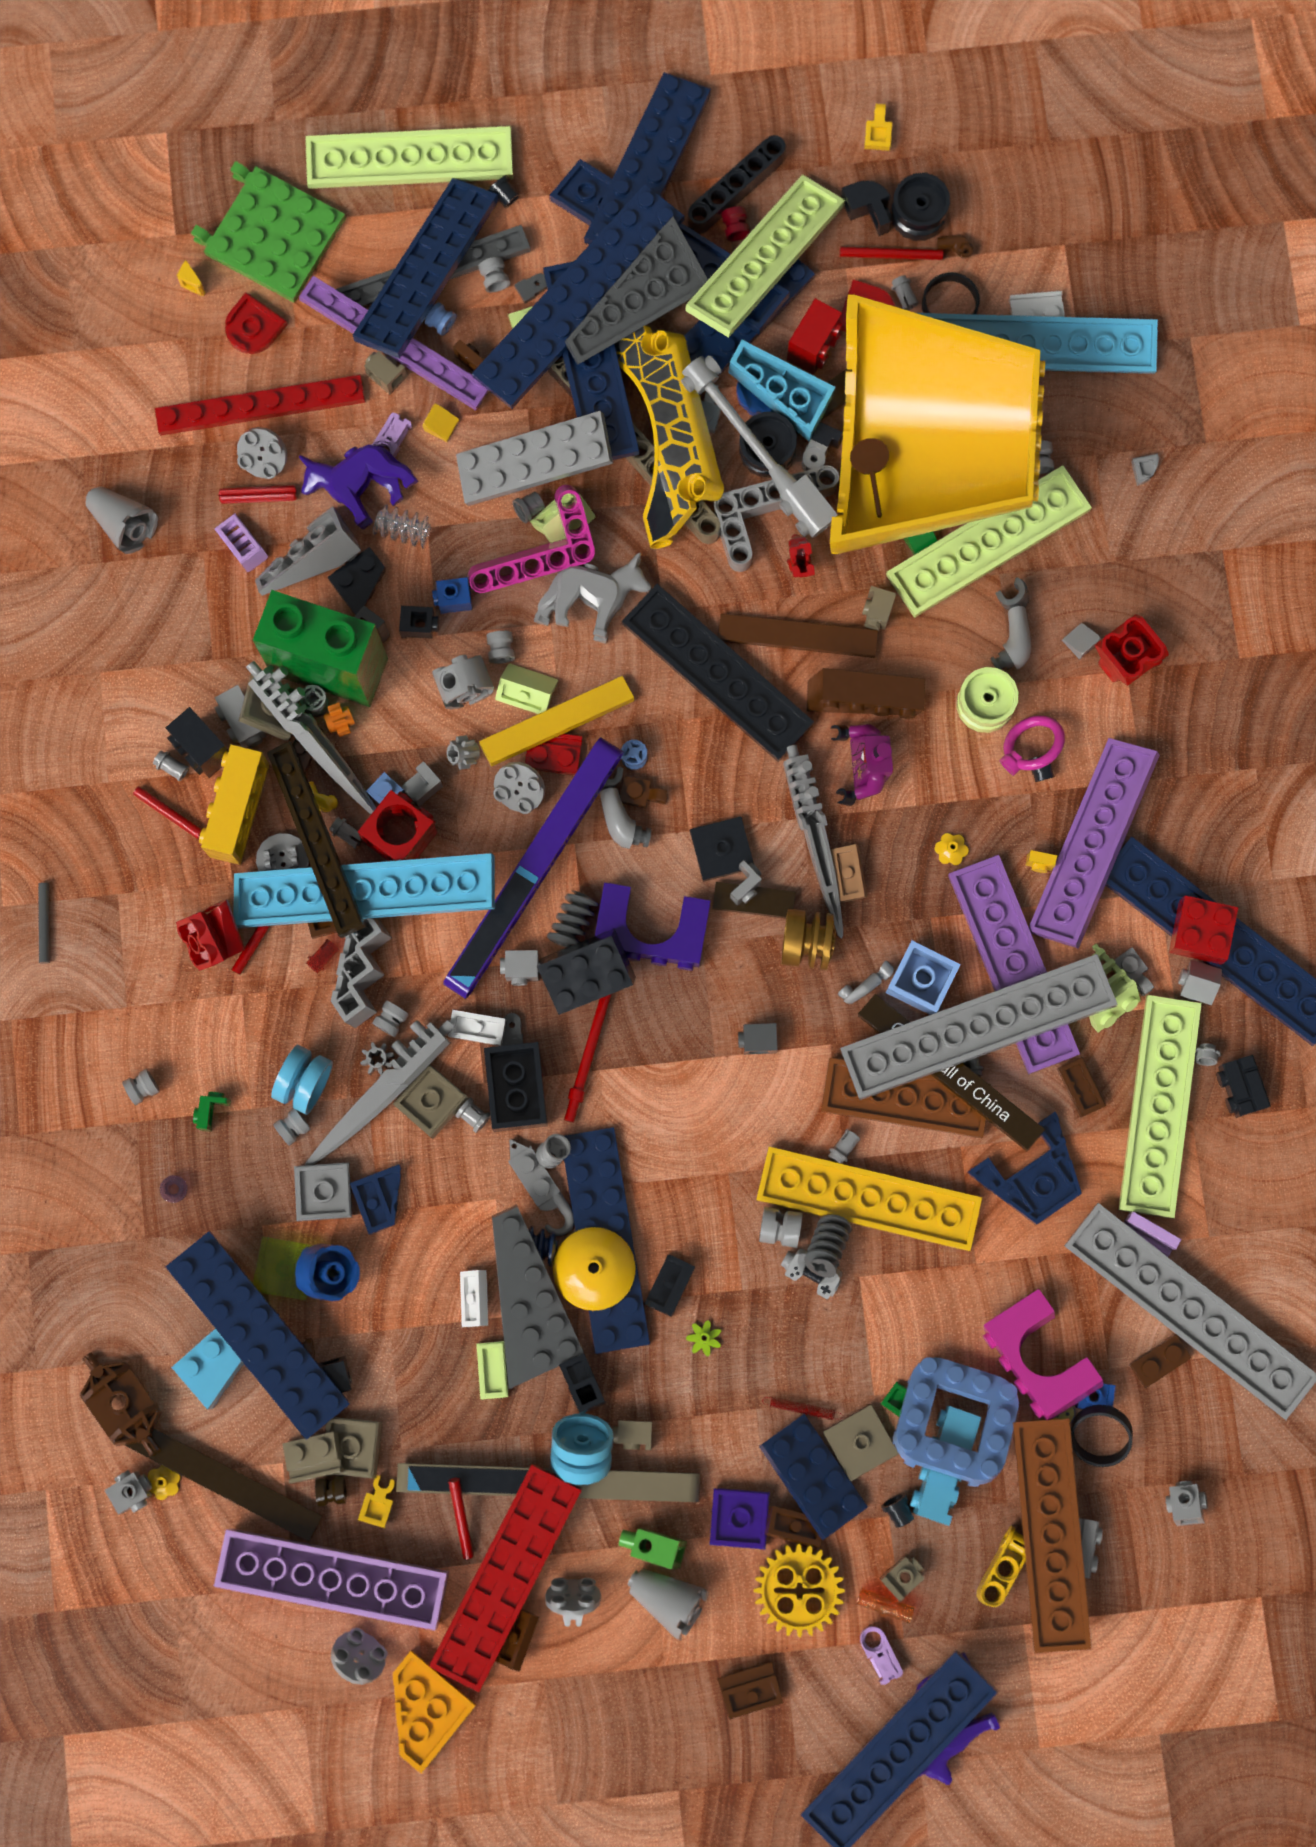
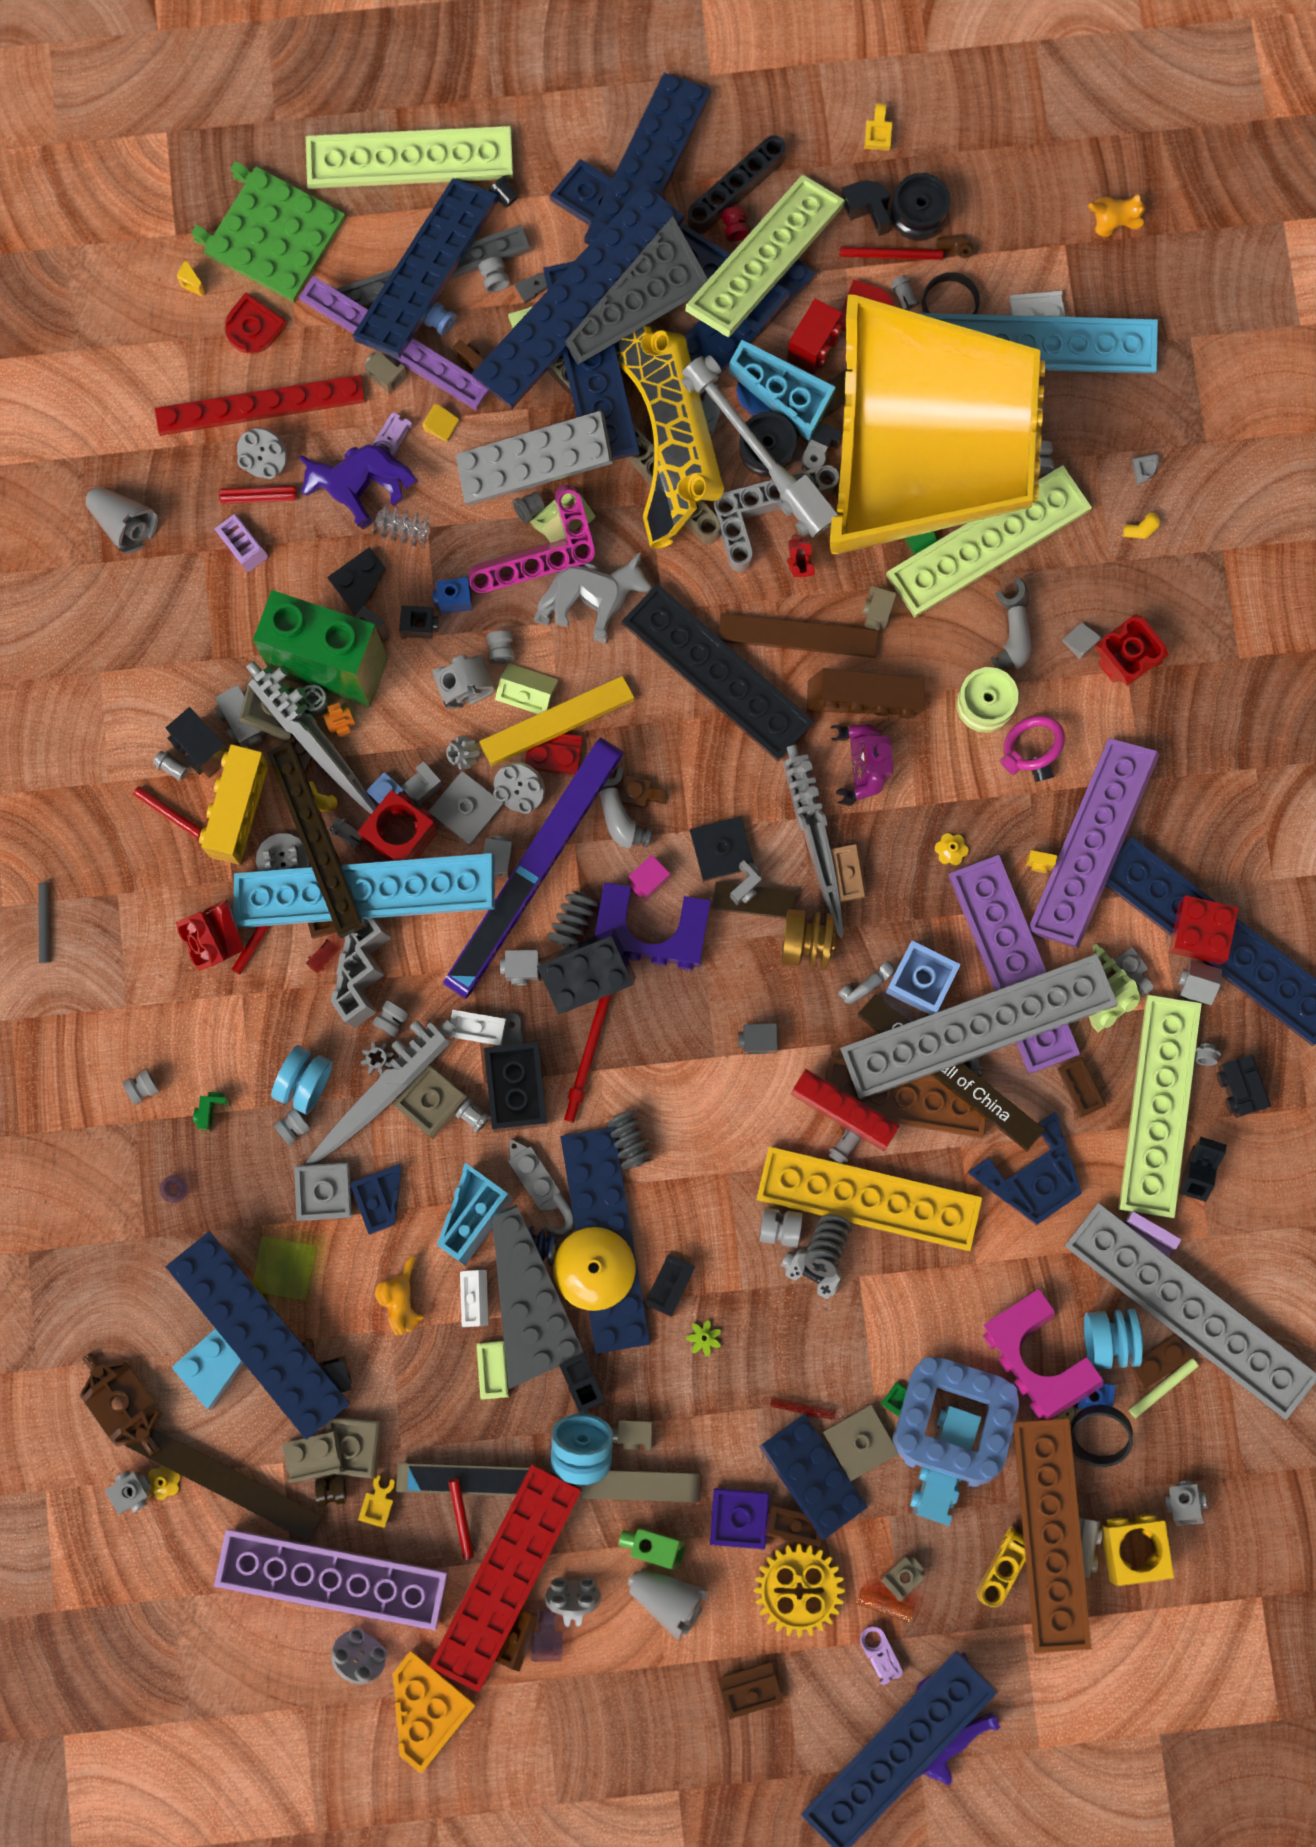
(313, 1276): blue brick -> none
(321, 550): light grey wedge -> none
(396, 1297): none -> light orange animal
(466, 808): none -> light grey plate
(471, 1214): none -> medium azure wedge
(502, 850): none -> light grey brick
(547, 1641): none -> plate
(557, 1146): light grey wheel -> none
(630, 1139): none -> dark grey piece
(631, 750): medium blue wheel -> none
(648, 878): none -> dark pink brick
(844, 1110): none -> red brick
(870, 458): reddish brown piece -> none
(898, 1510): black piece -> none
(1115, 213): none -> light orange animal
(1119, 1339): none -> medium azure wheel
(1144, 529): none -> yellow arm
(1156, 1567): none -> yellow brick
(1163, 1388): none -> yellowish green bar
(1201, 1168): none -> black brick

